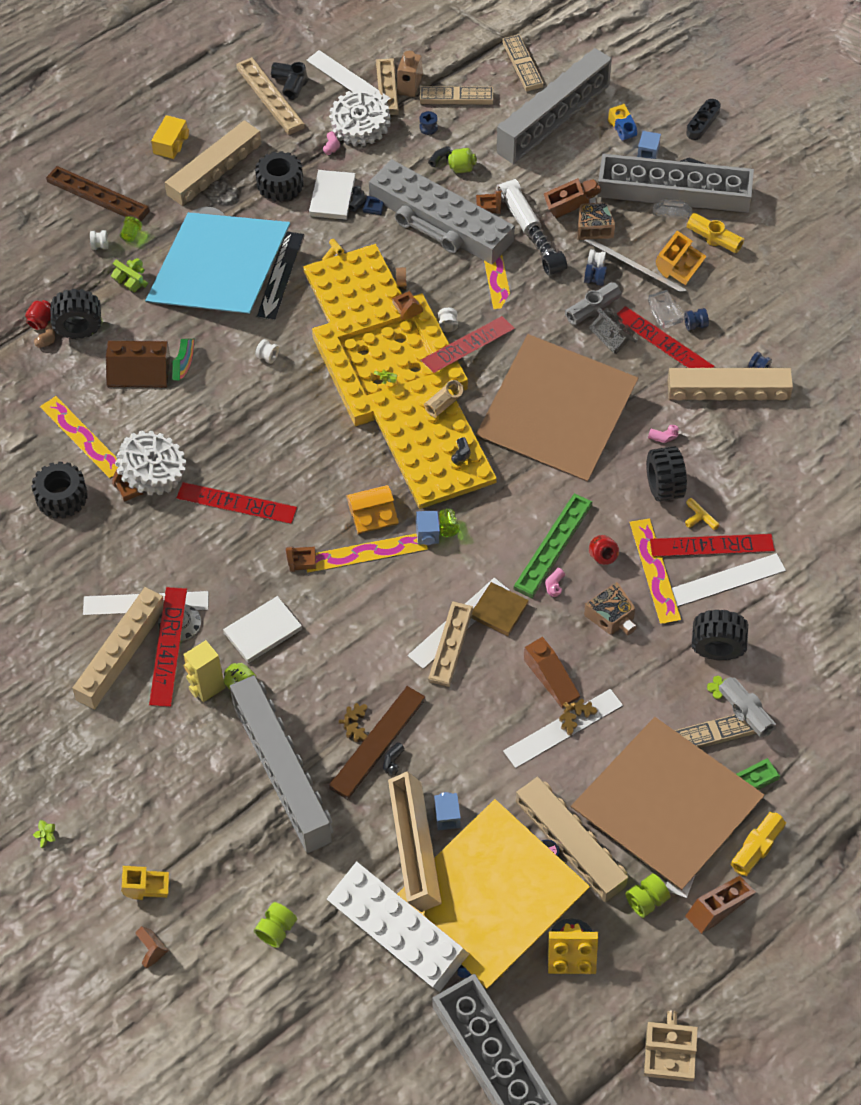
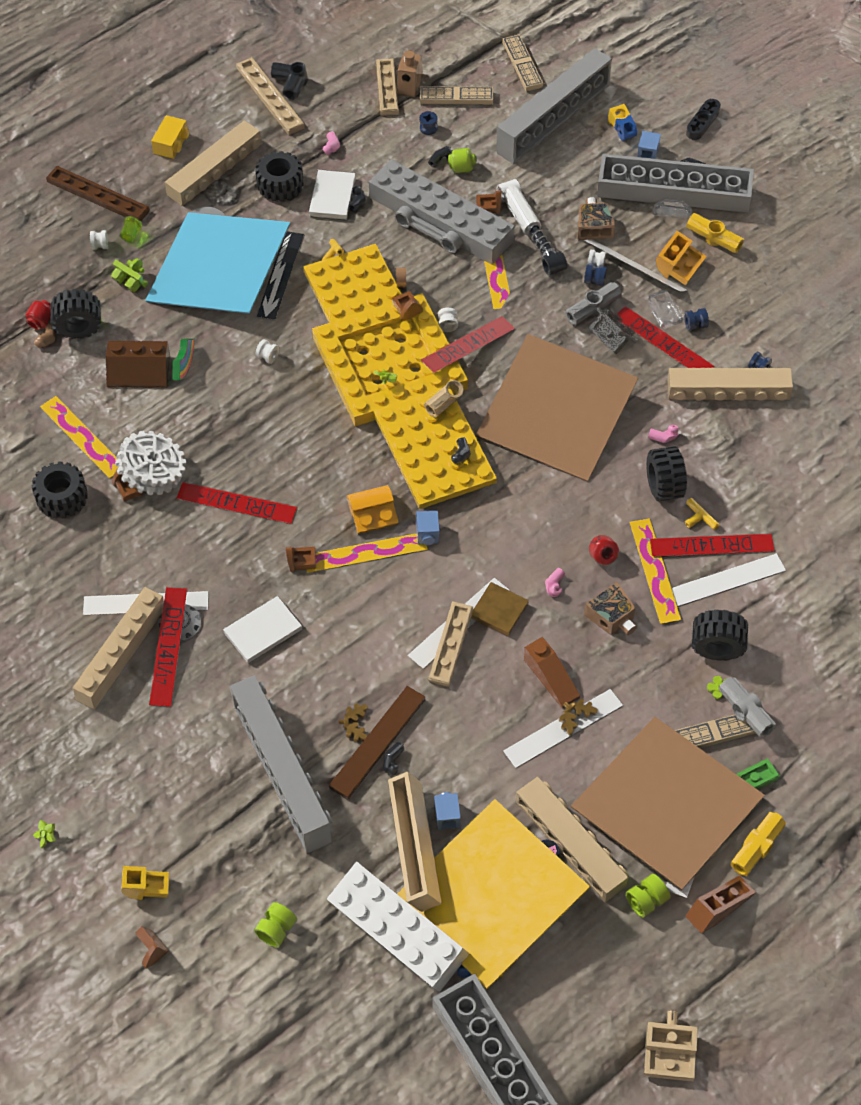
(203, 671): light yellow brick -> none
(236, 673): lime head -> none
(341, 74): white sticker -> none
(360, 117): white piece -> none
(373, 206): dark blue tile -> none
(448, 524): clear neon green bush -> none
(553, 546): bright green tile -> none
(570, 196): dark orange hinge -> none
(572, 948): yellow plate -> none

